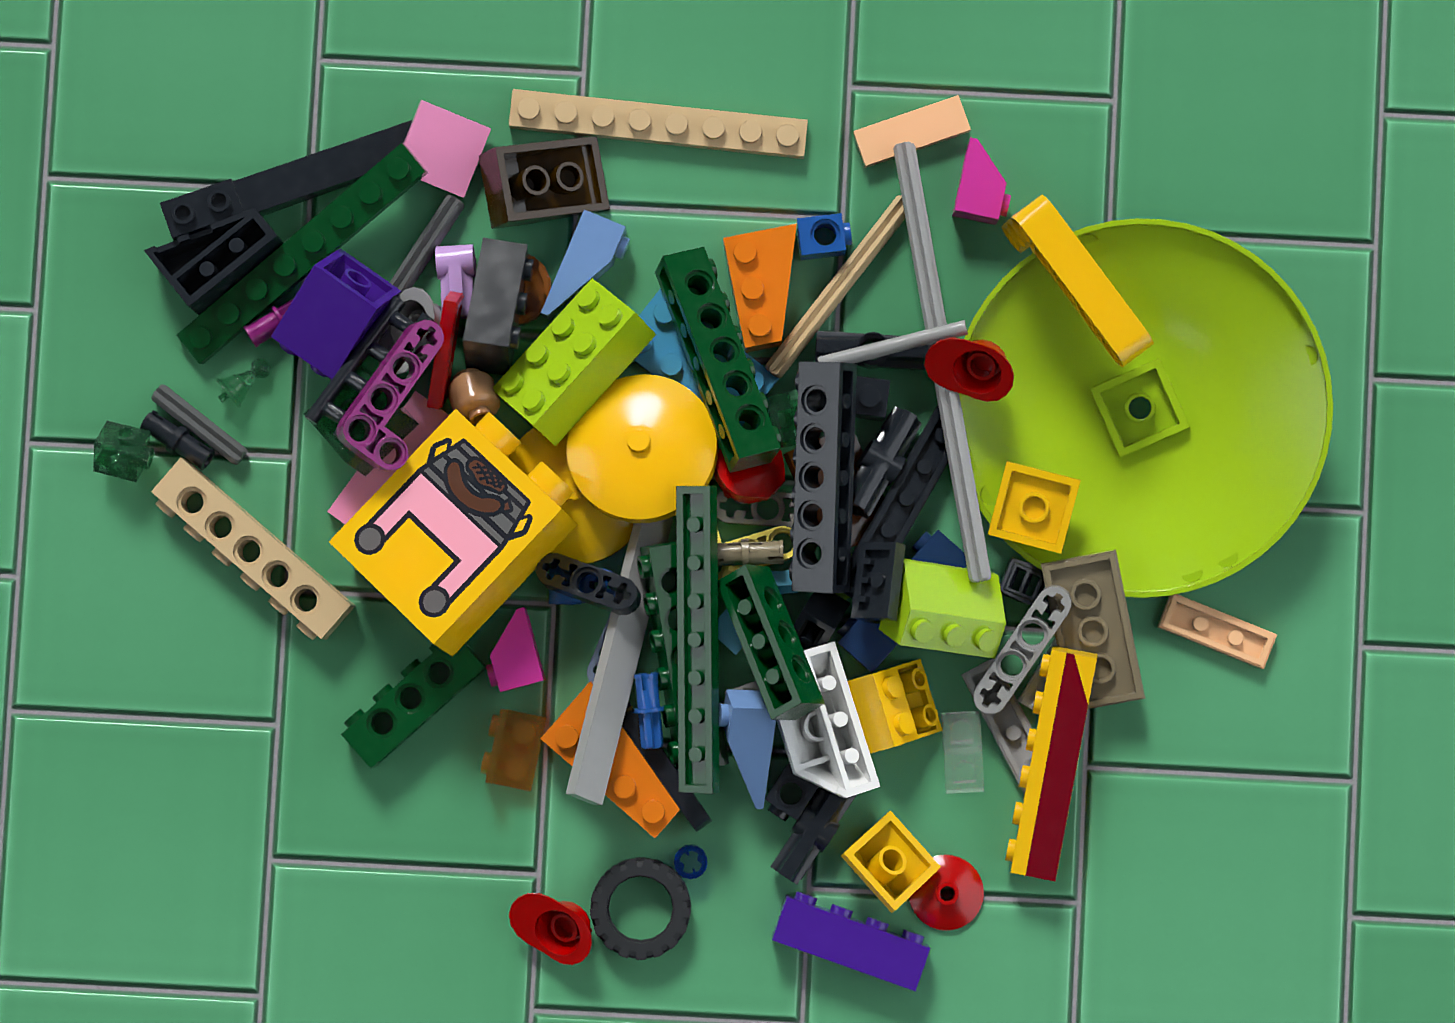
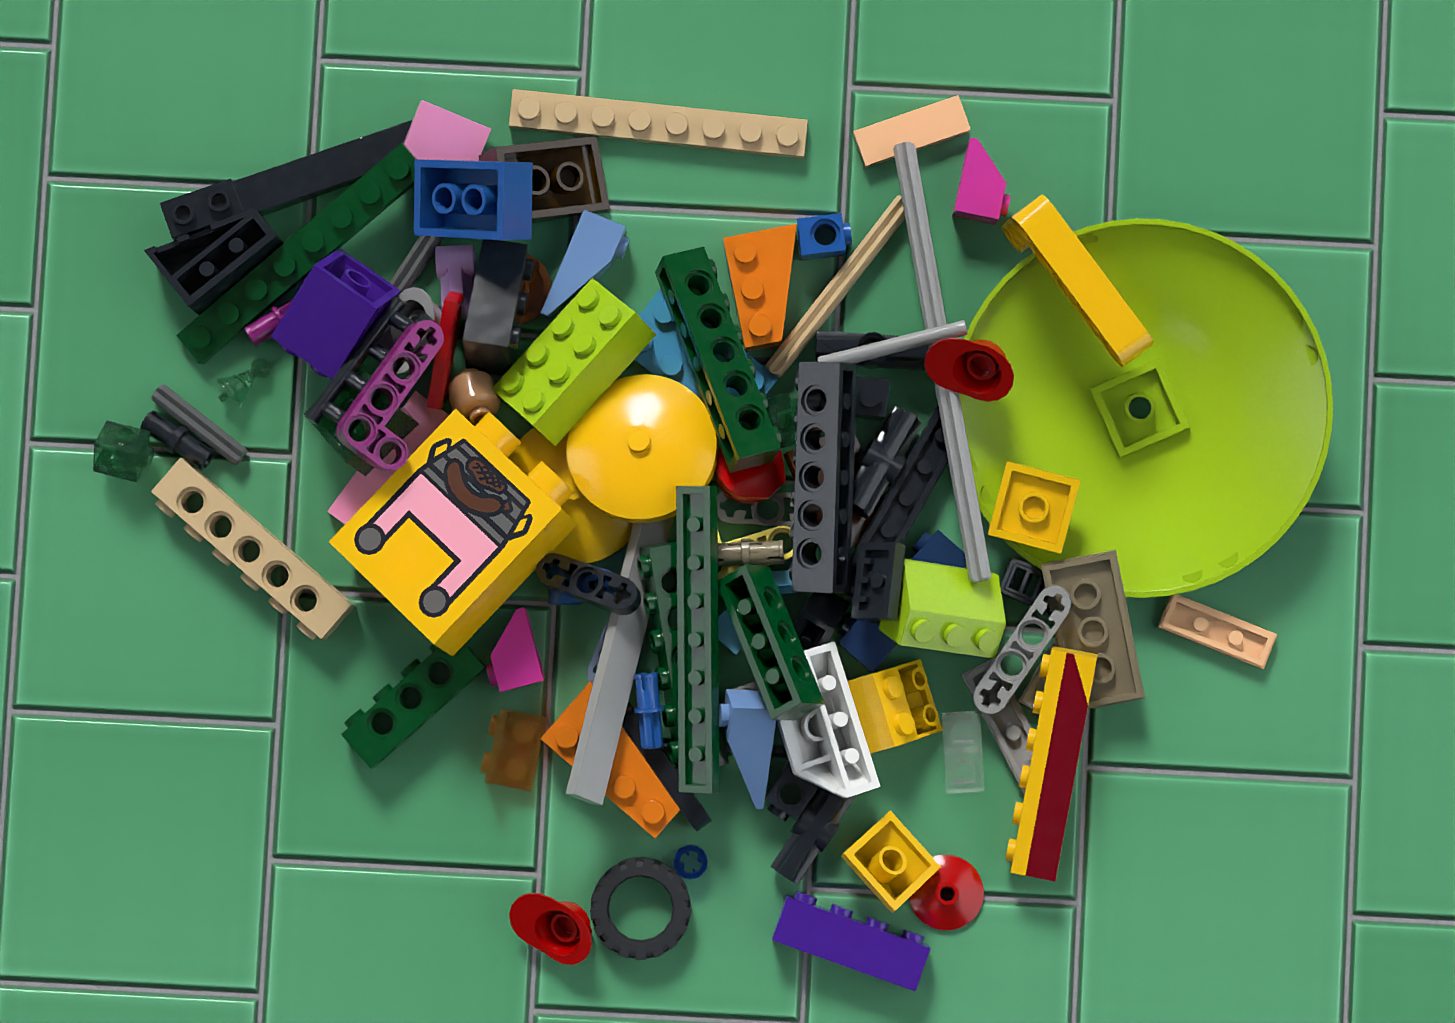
(473, 199): none -> blue brick

